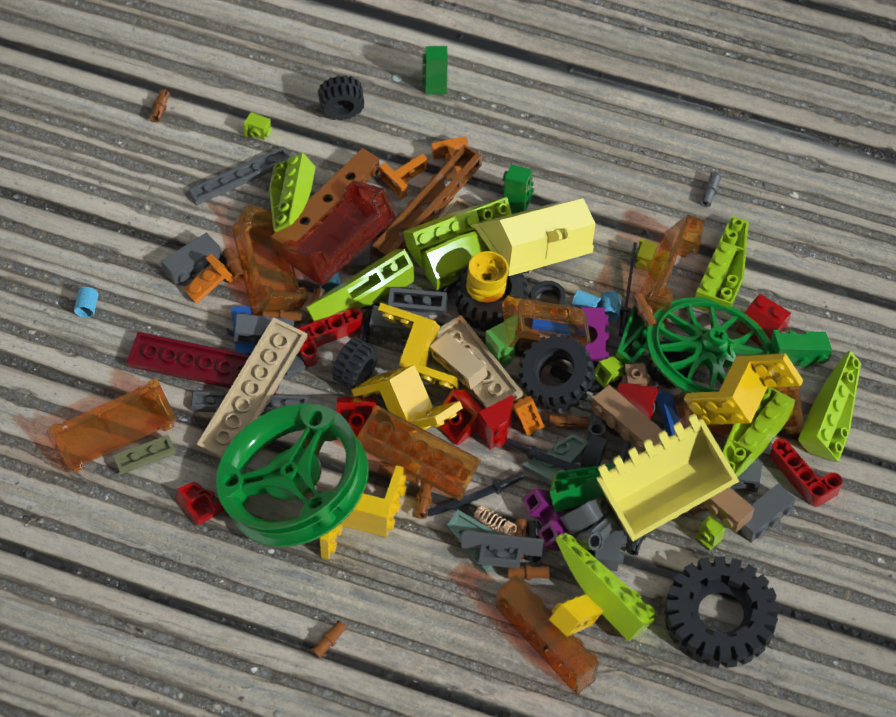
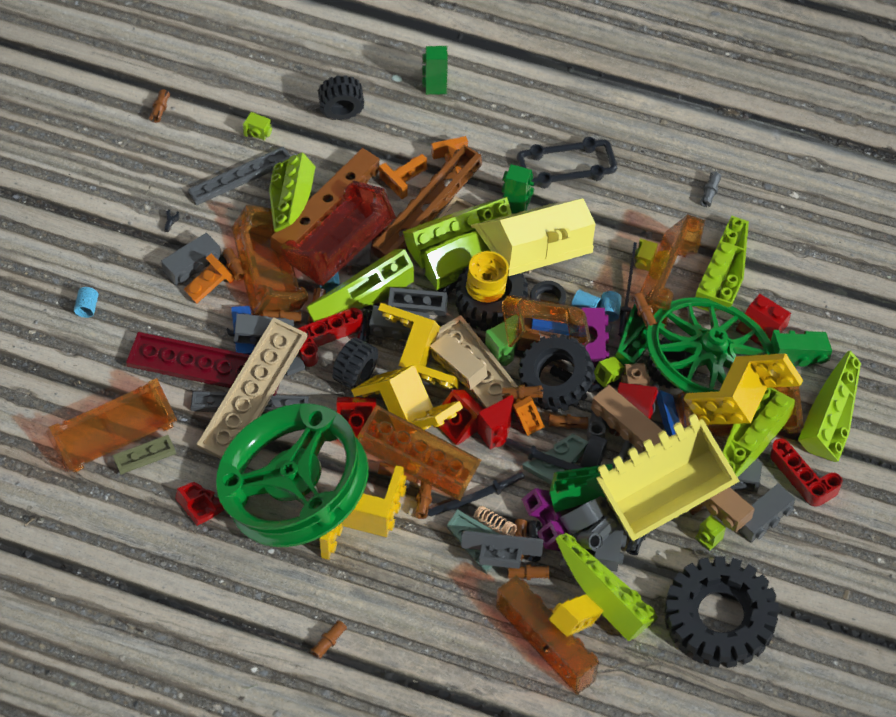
(171, 220): none -> black piece
(523, 392): none -> dark orange pin
(588, 144): none -> black bar

